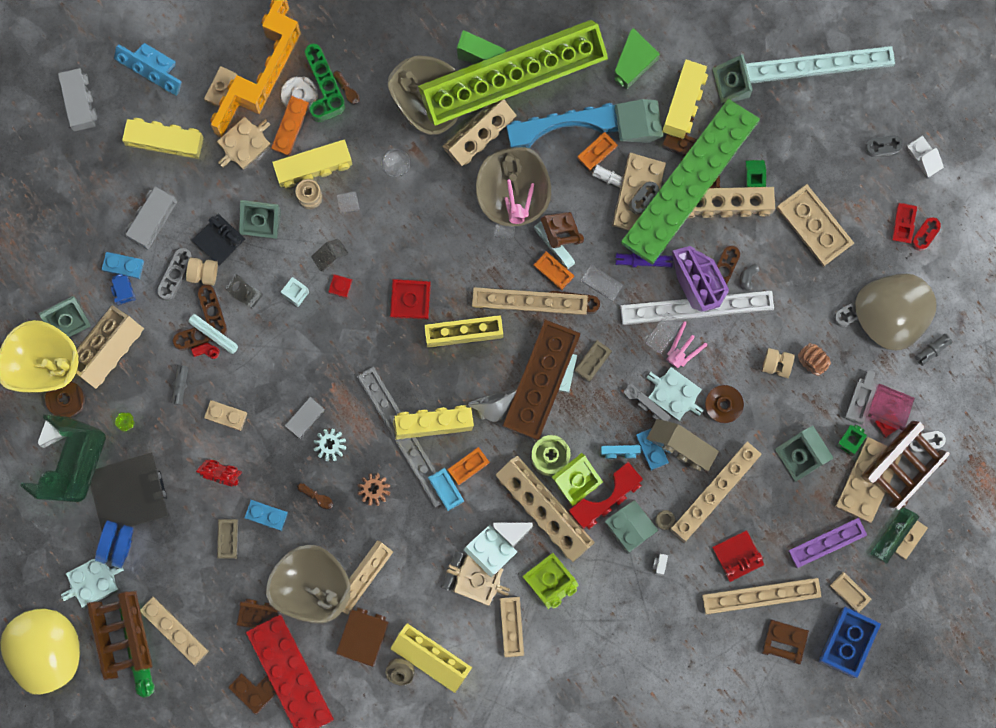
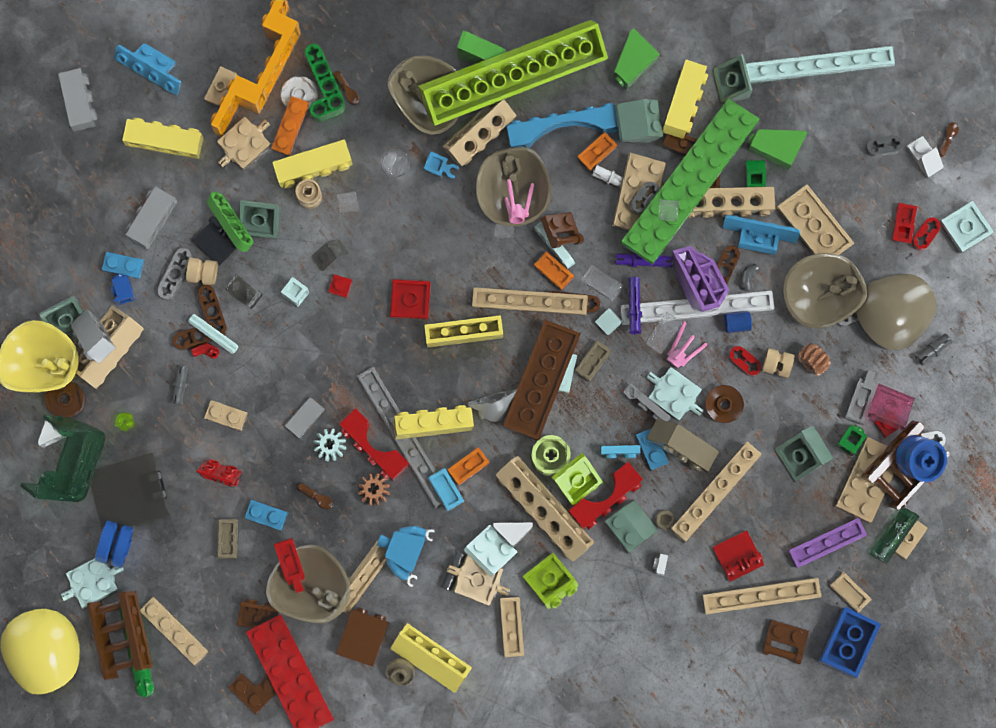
(92, 336): none -> light grey brick
(239, 235): none -> bright green beam
(290, 563): none -> red hinge
(391, 462): none -> red arch
(404, 550): none -> dark azure torso
(437, 165): none -> dark azure plate
(608, 321): none -> light aqua tile
(634, 313): none -> dark purple pin
(668, 210): none -> clear tile
(738, 322): none -> blue piece
(747, 357): none -> red beam
(760, 235): none -> dark azure bracket
(777, 145): none -> bright green slope
(823, 290): none -> dark tan piece
(921, 458): none -> blue wheel
(951, 131): none -> reddish brown piece
(966, 227): none -> light aqua plate

